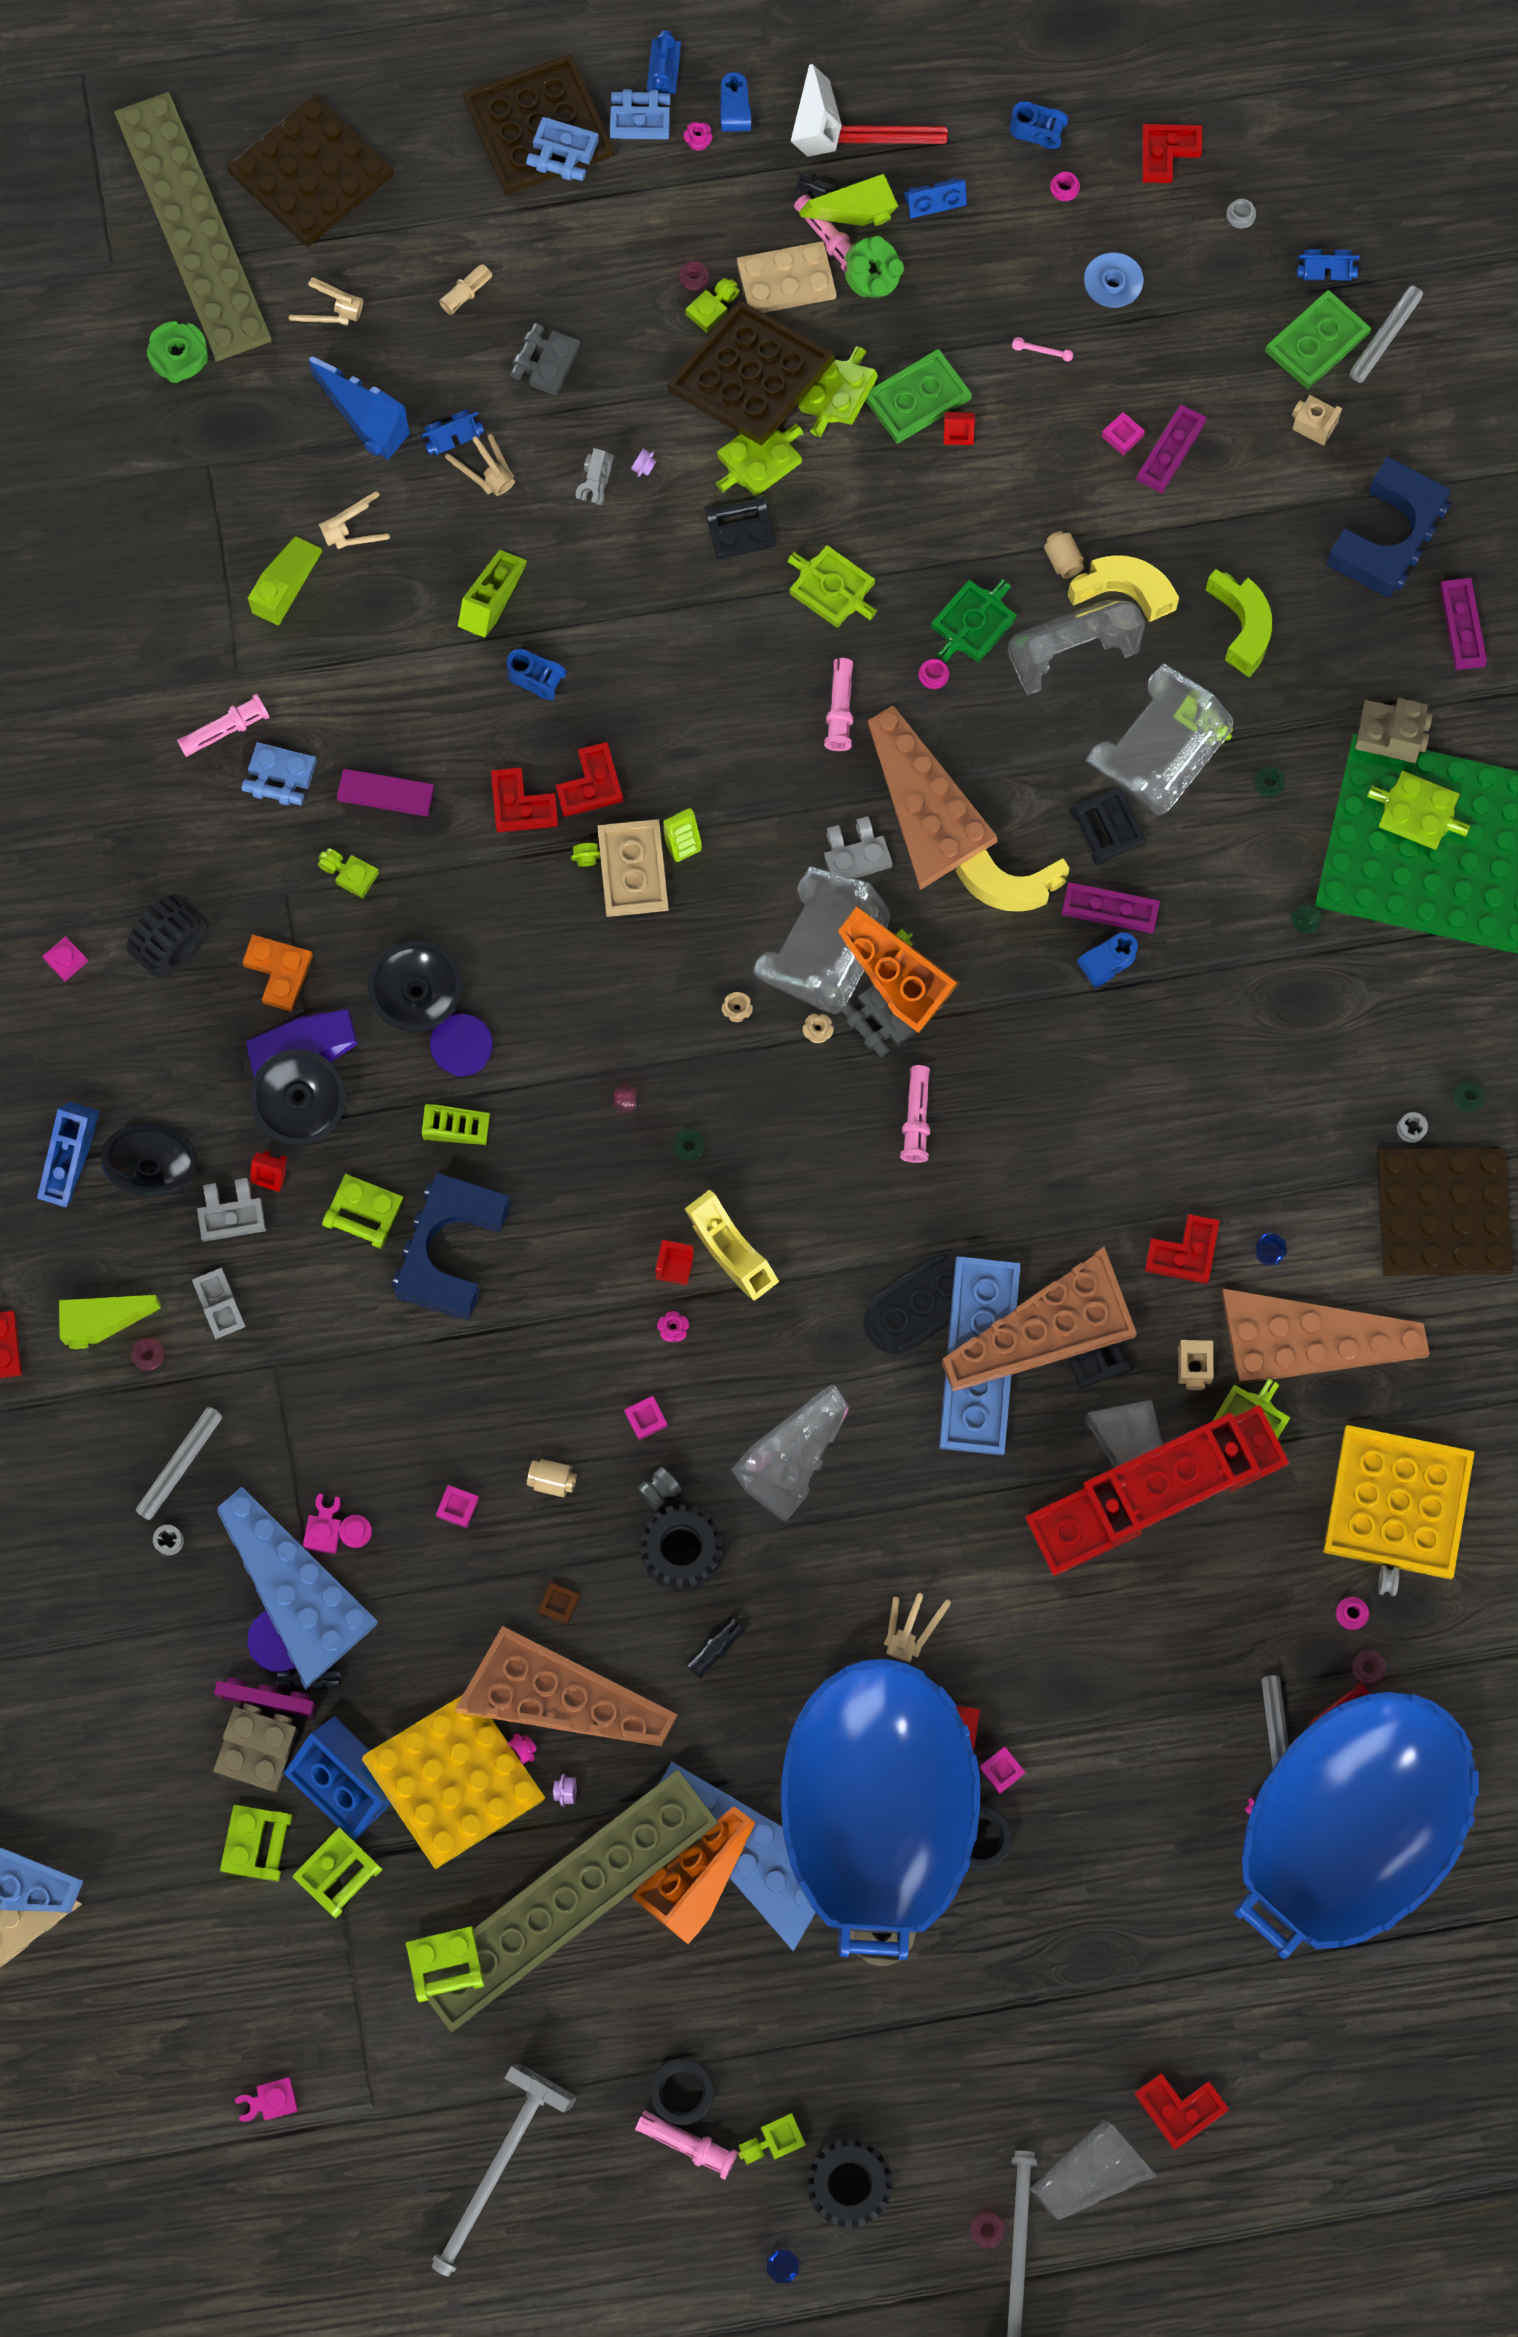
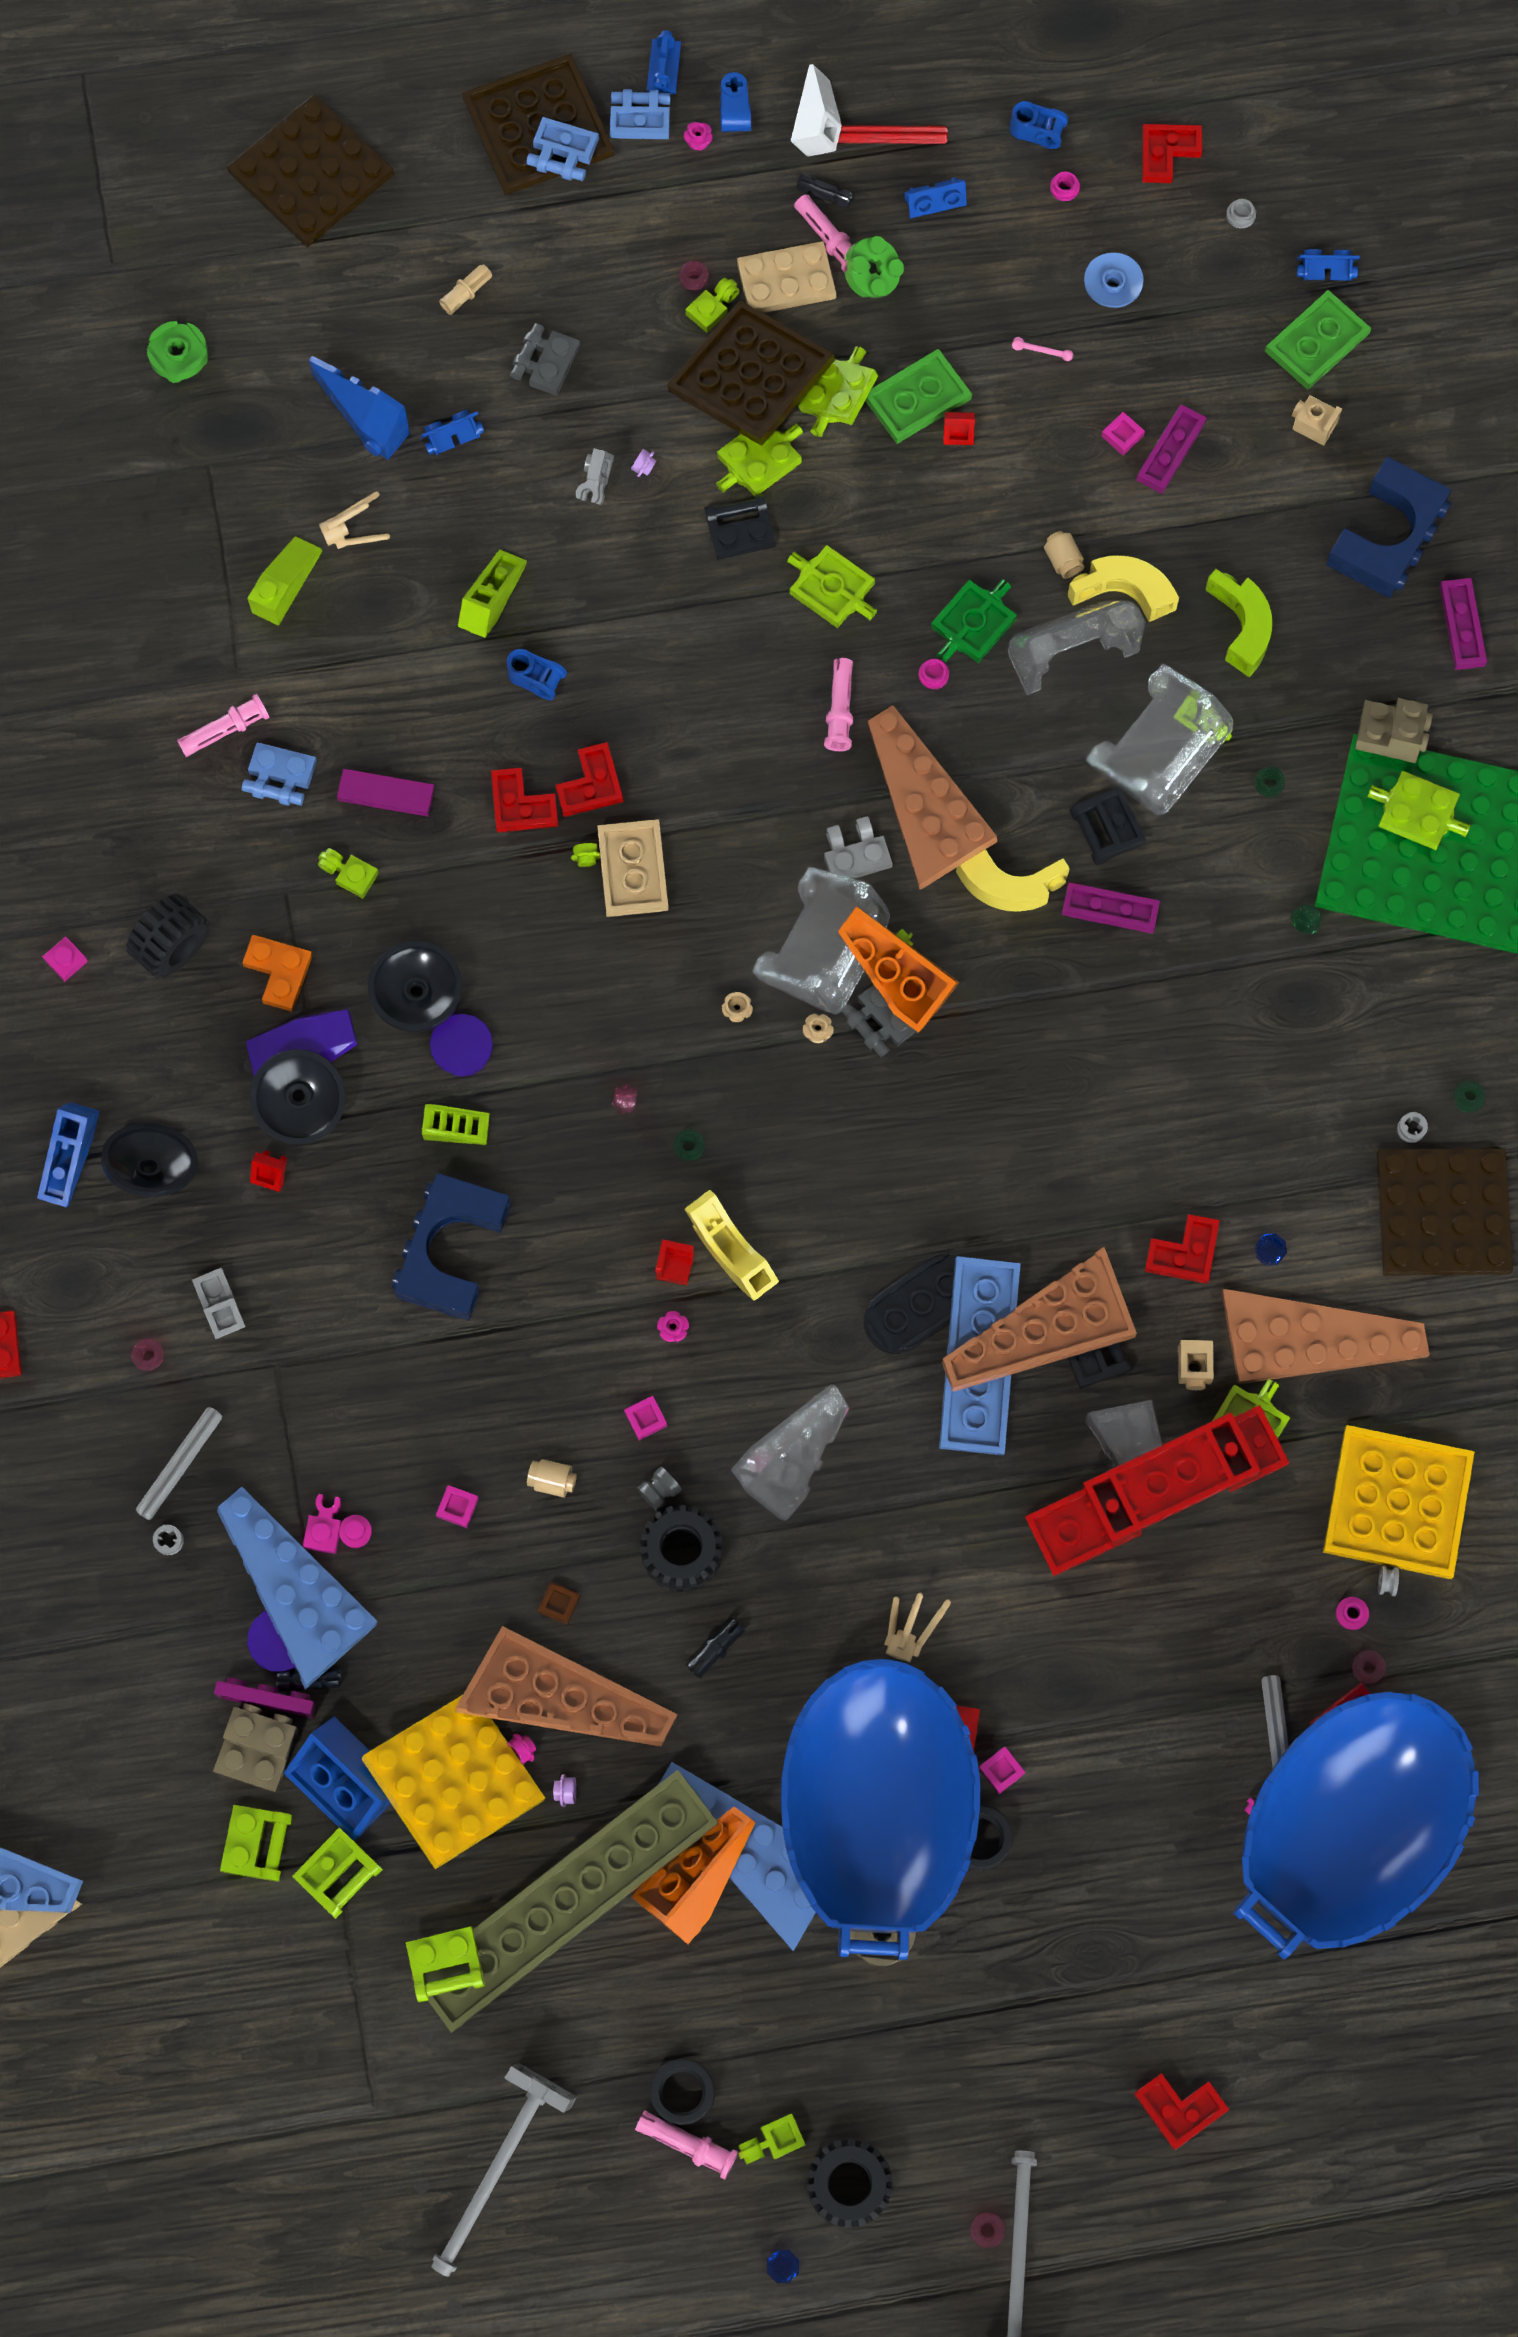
(98, 1318): lime slope -> none
(192, 226): olive plate -> none
(232, 1218): light grey plate -> none
(273, 2100): dark pink plate -> none
(346, 305): tan plant -> none
(367, 1202): lime plate -> none
(498, 476): tan plant -> none
(682, 835): lime slope -> none
(855, 204): lime slope -> none
(916, 1128): bright pink pin -> none
(1091, 2172): clear wedge -> none
(1105, 962): blue piece -> none
(1386, 334): light grey axle -> none

